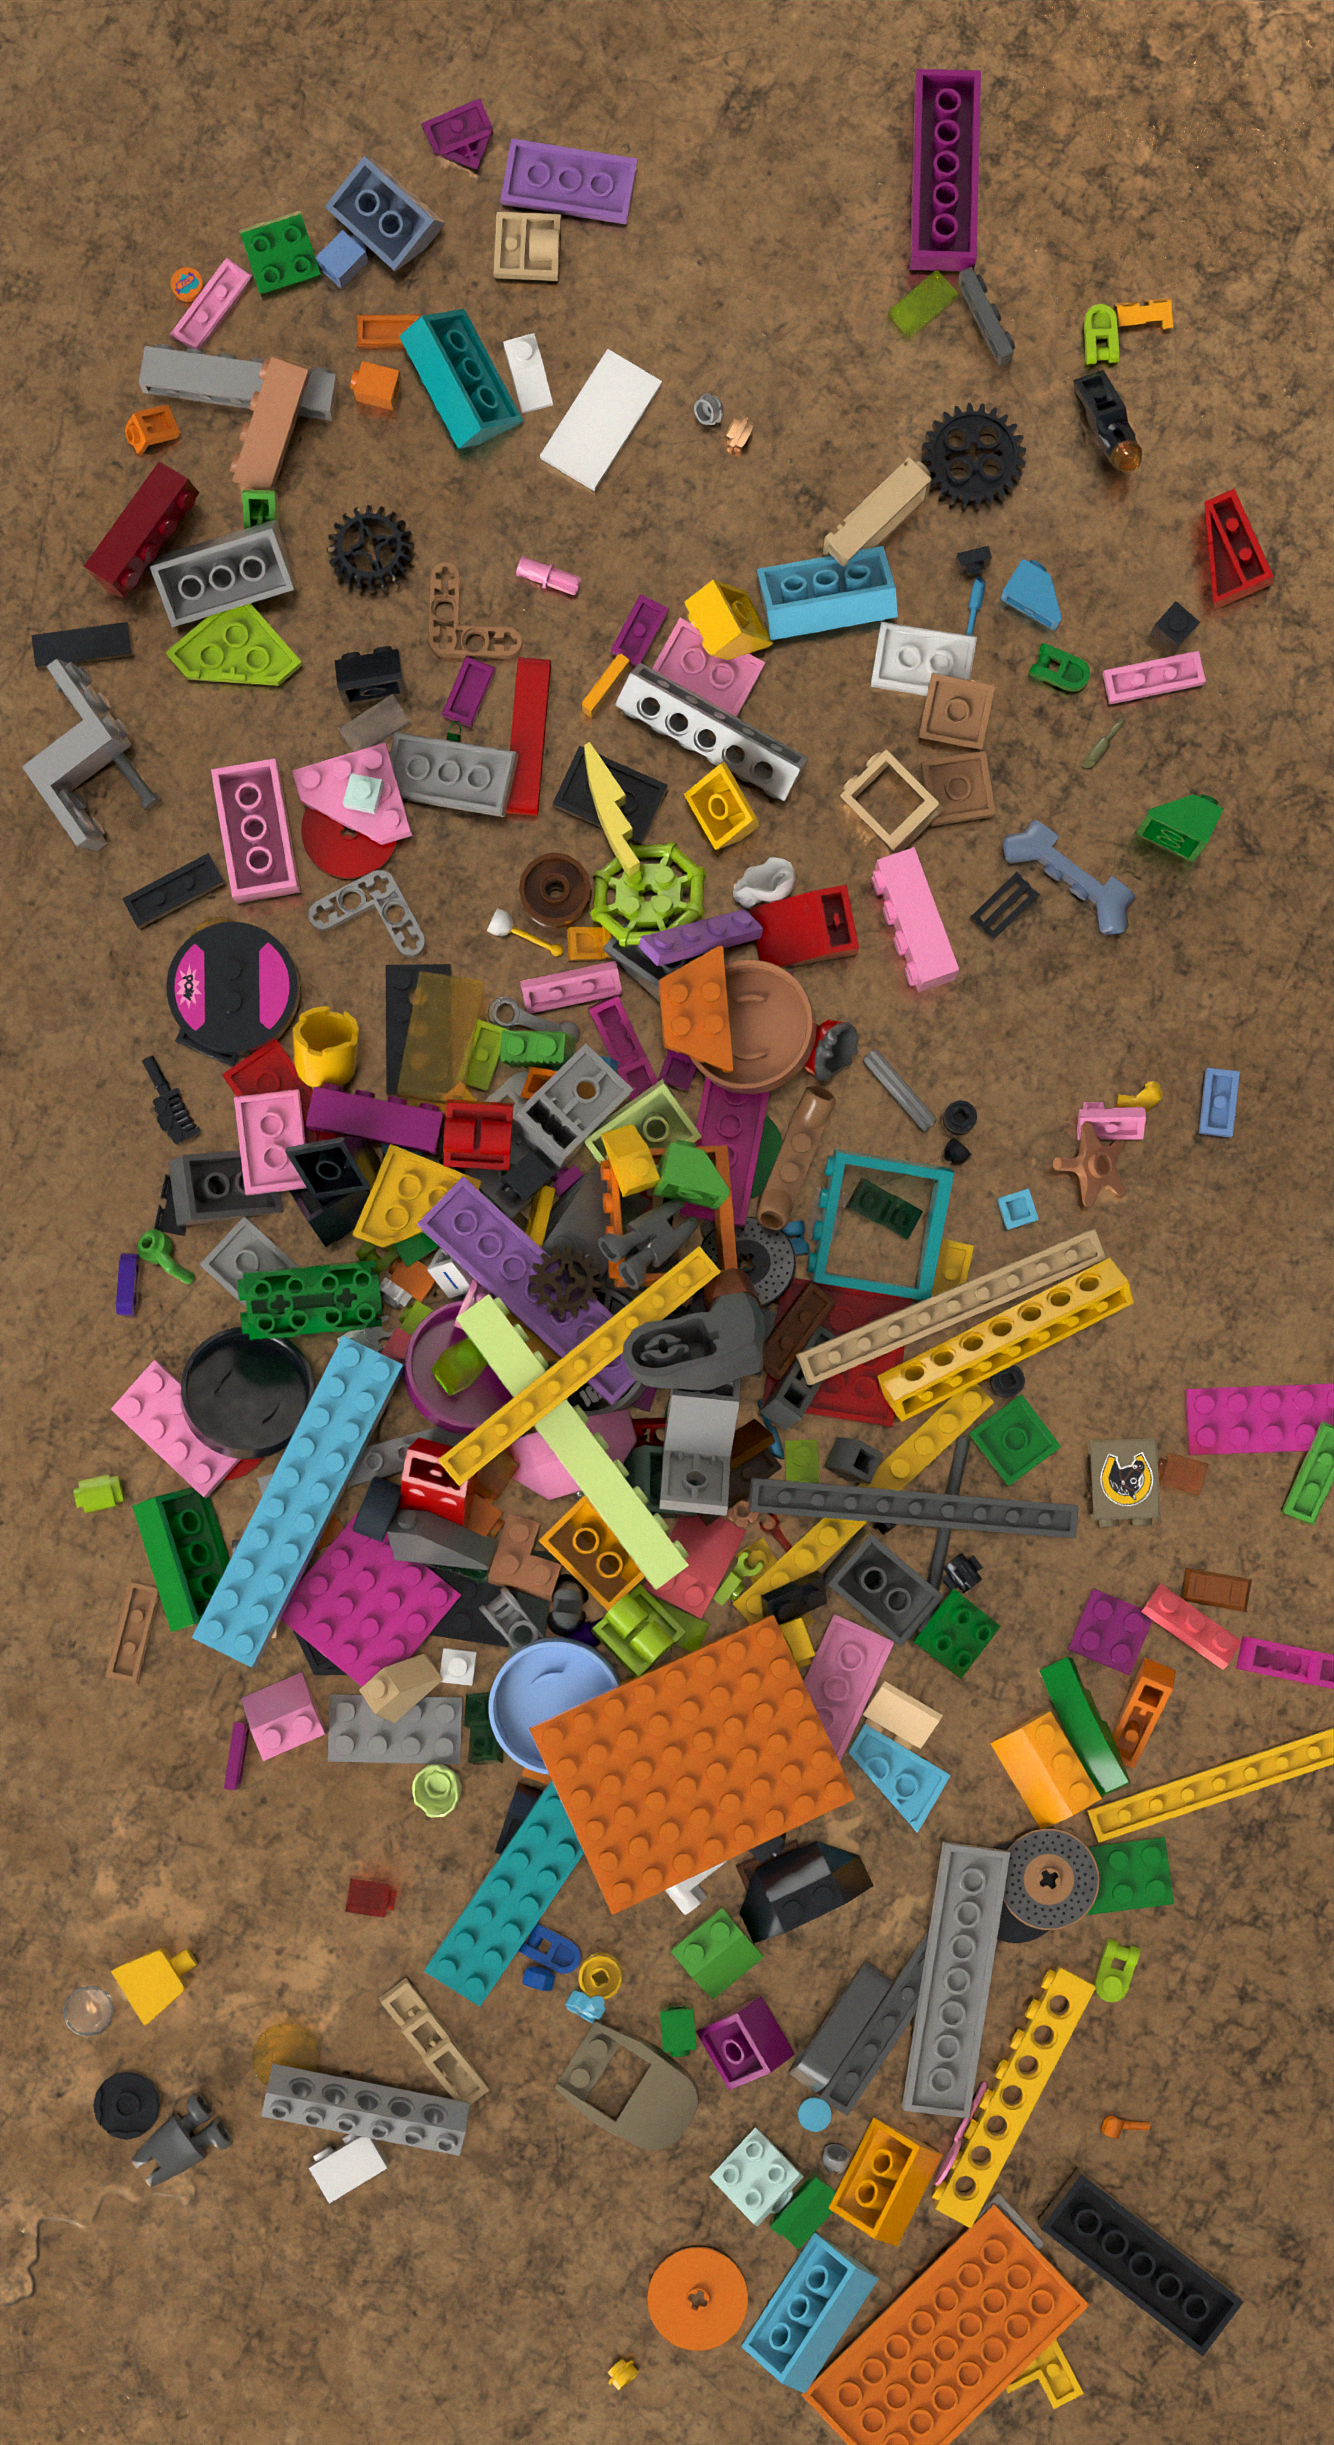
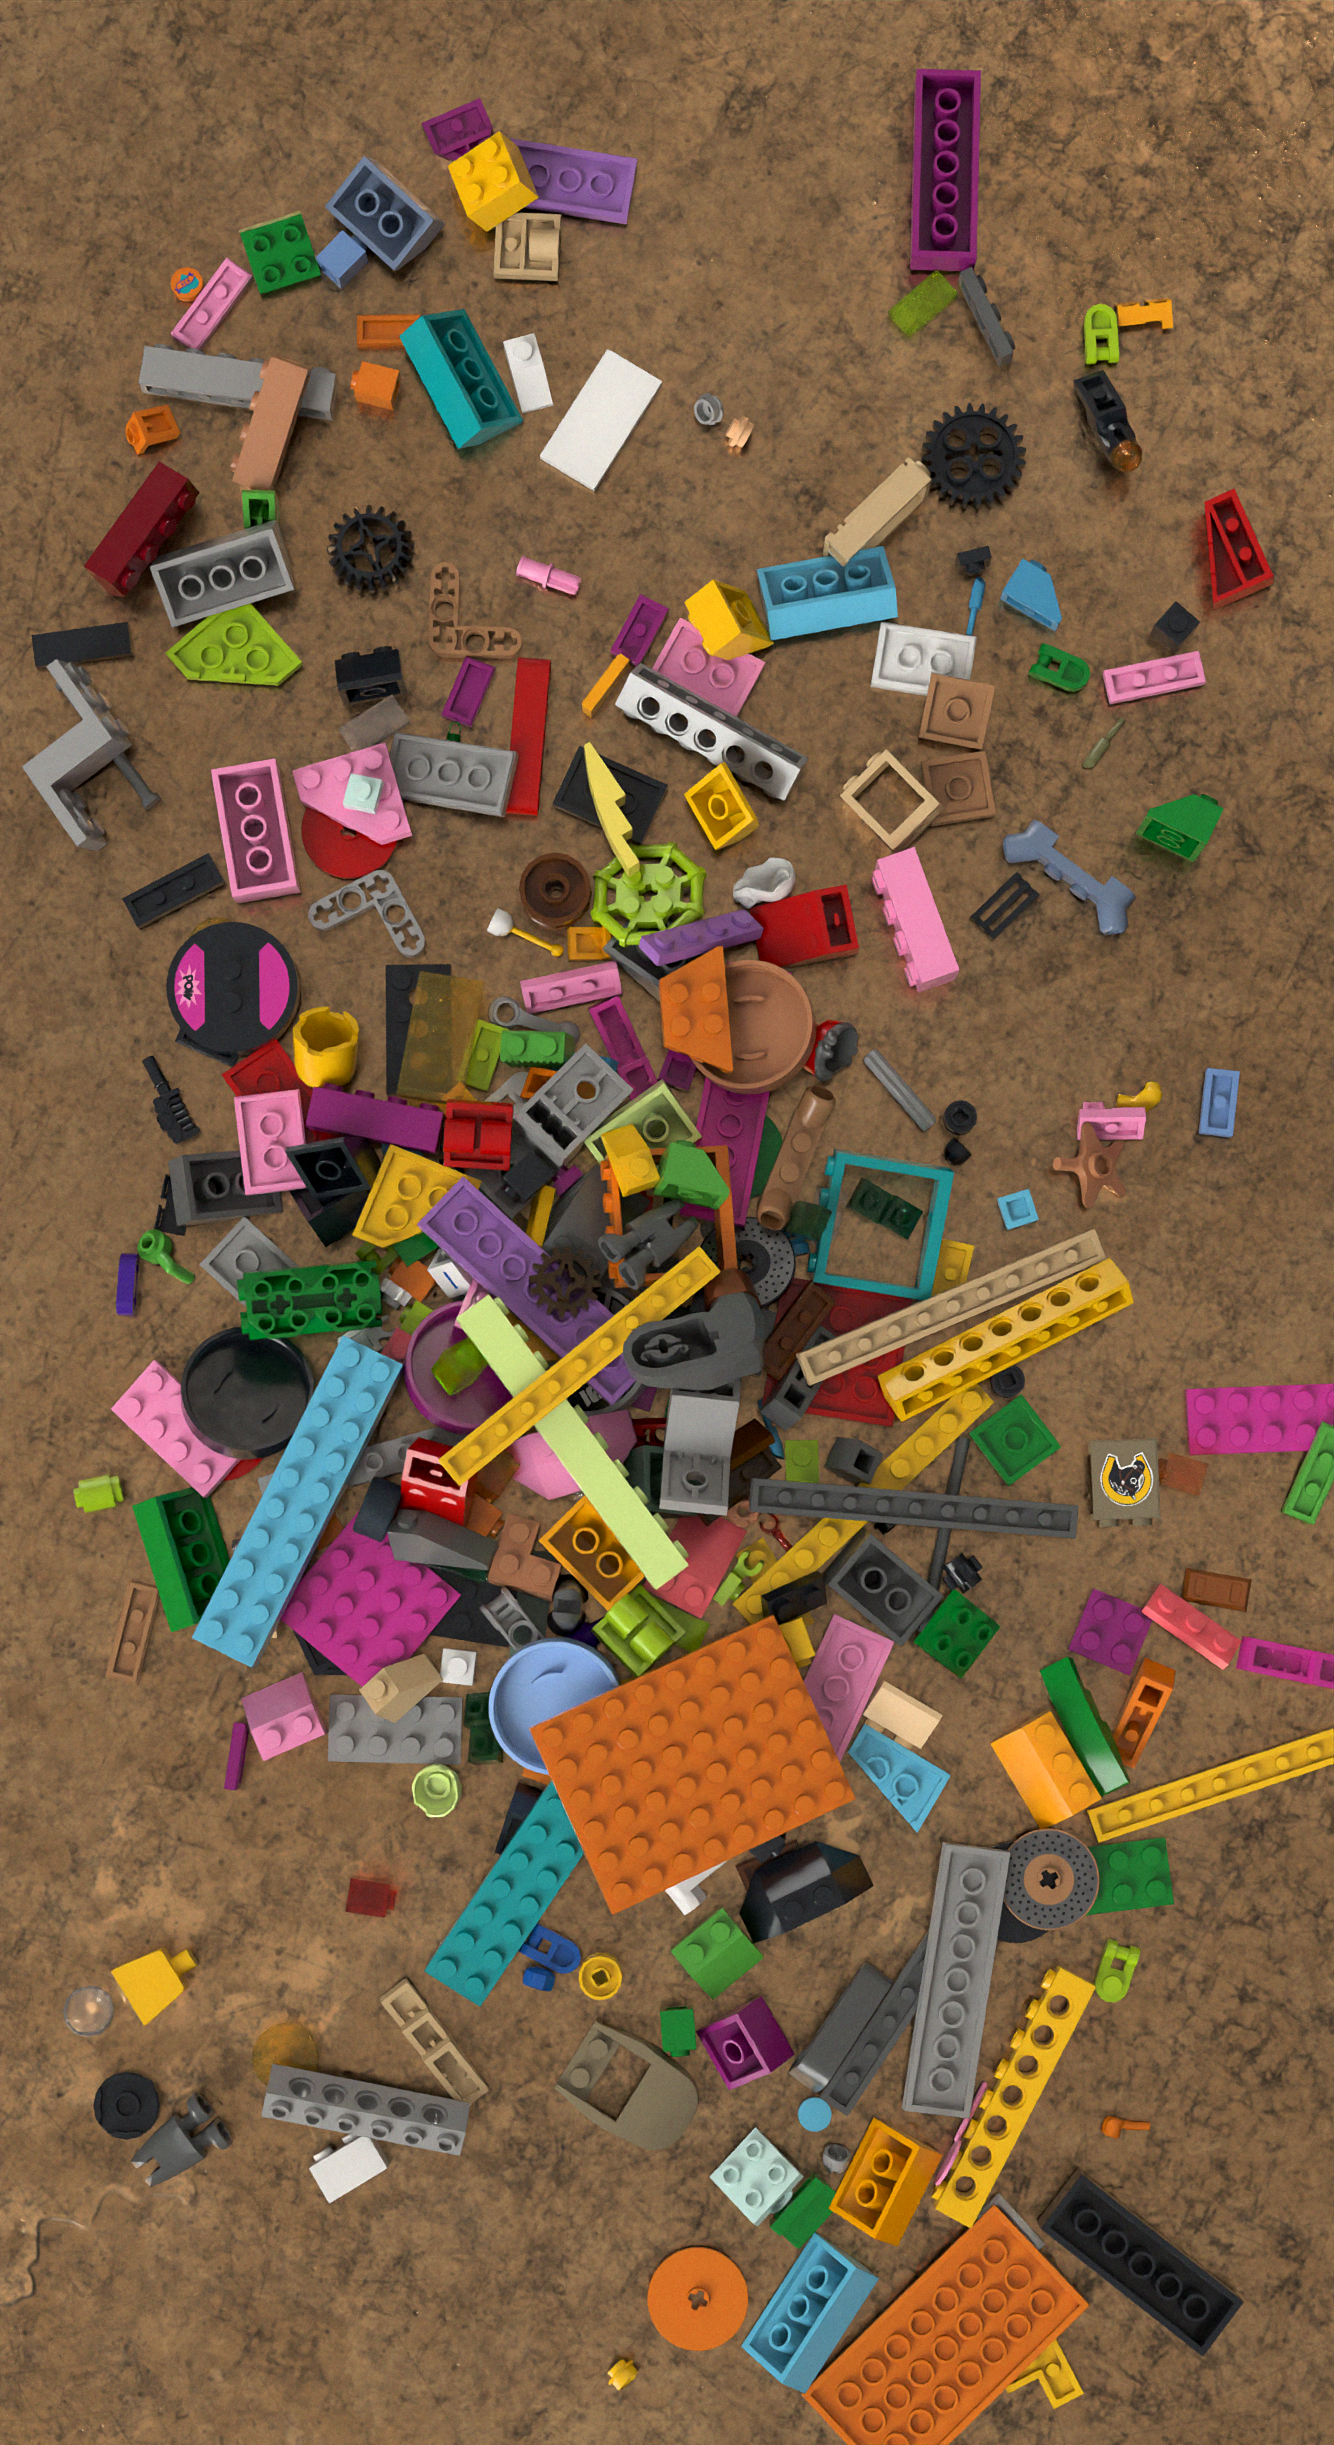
(493, 181): none -> yellow brick
(584, 2006): medium azure piece -> none
(808, 1221): none -> clear green slope

